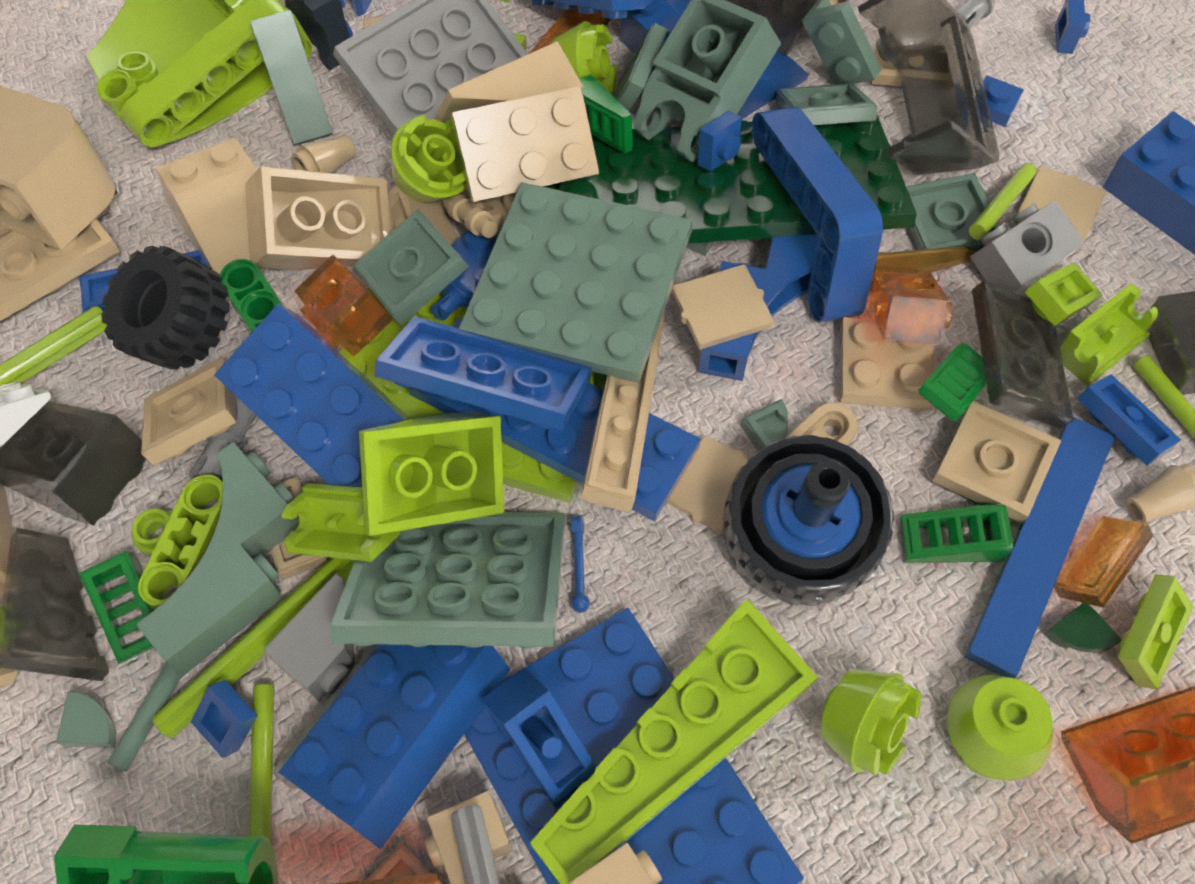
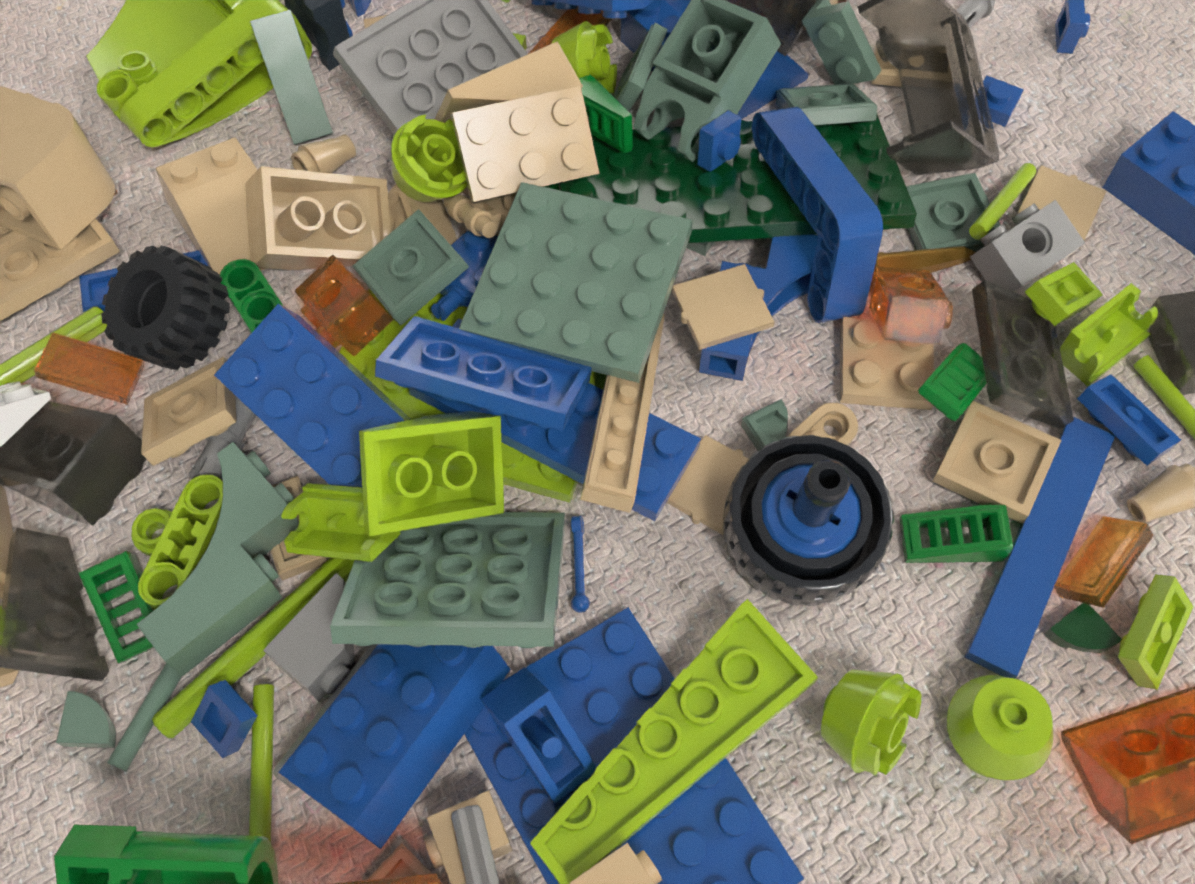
(89, 368): none -> clear orange tile

